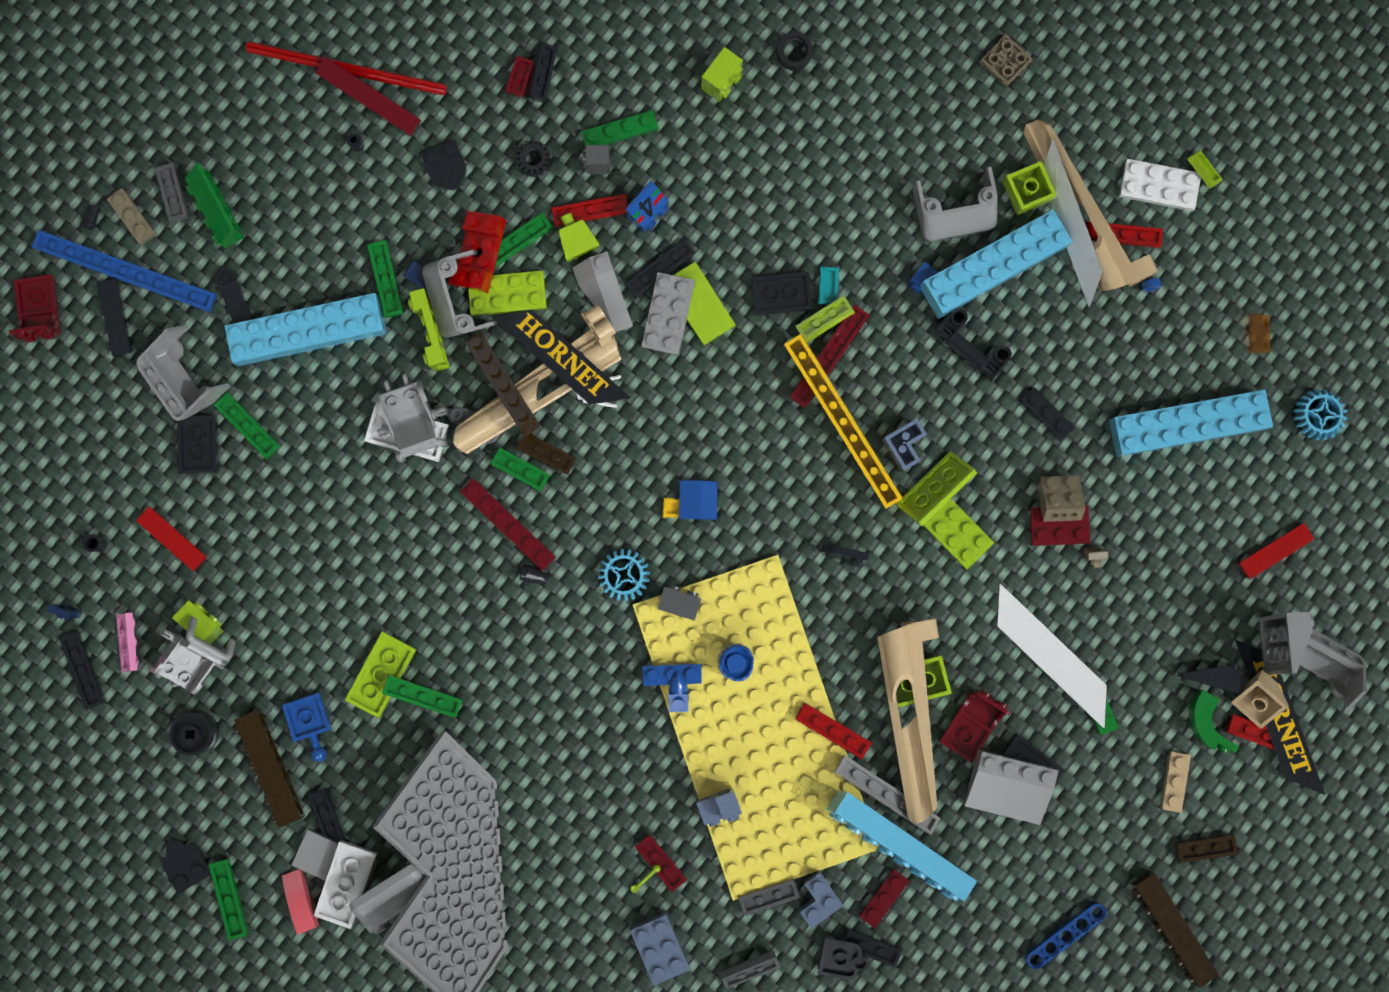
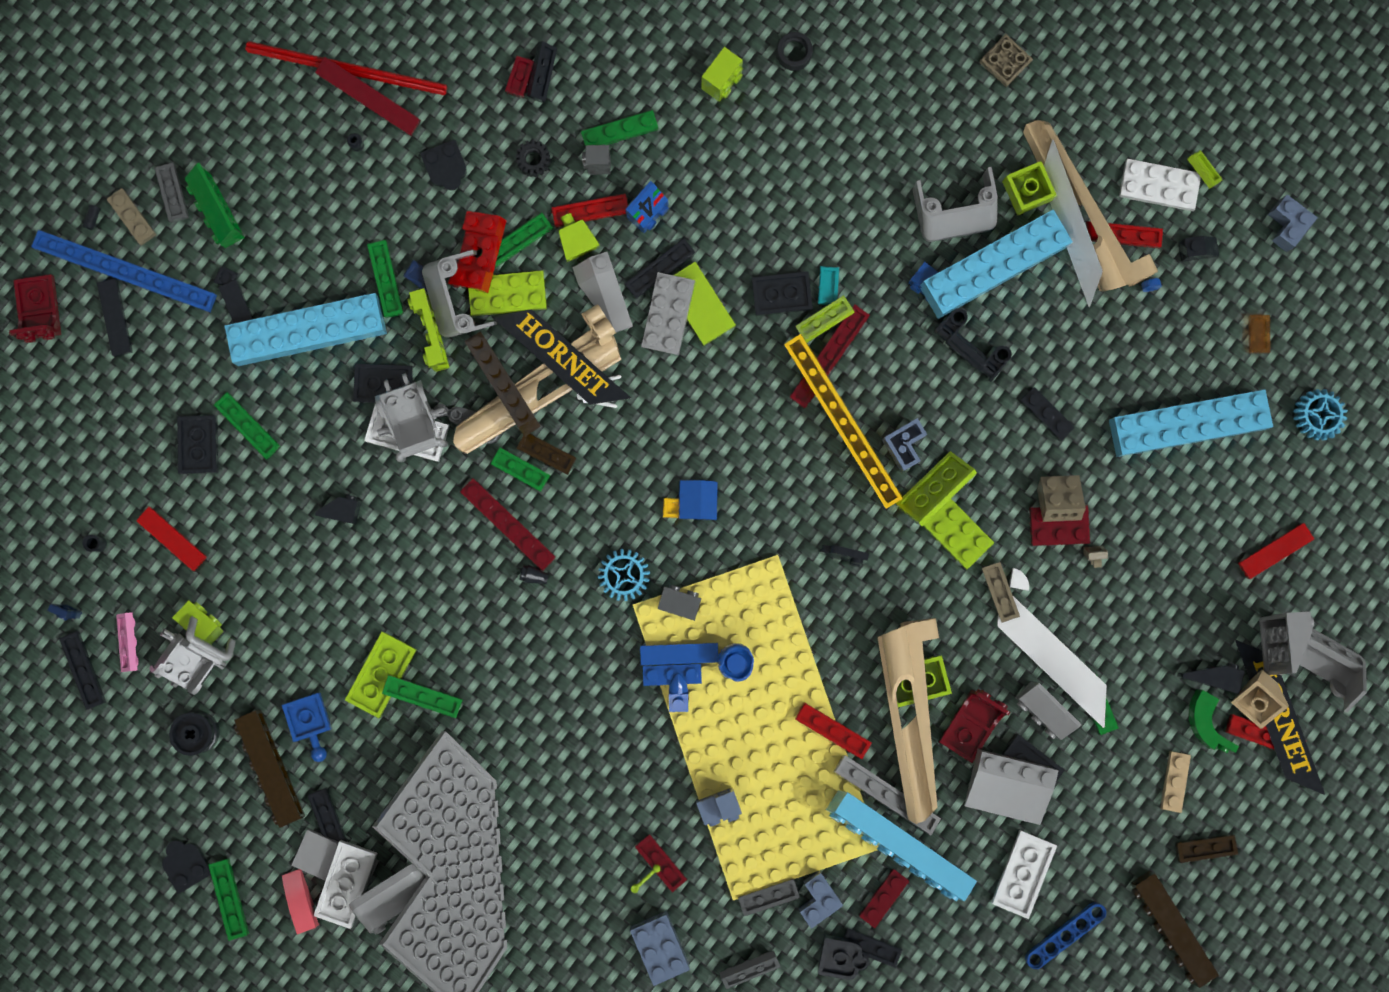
(170, 380): light grey windscreen -> none
(341, 509): none -> black slope
(370, 380): none -> black plate
(679, 654): none -> blue tile
(1000, 592): none -> dark tan plate
(1018, 580): none -> white tile
(1024, 874): none -> white plate
(1047, 711): none -> light grey slope
(1198, 248): none -> black slope
(1295, 222): none -> sand blue brick

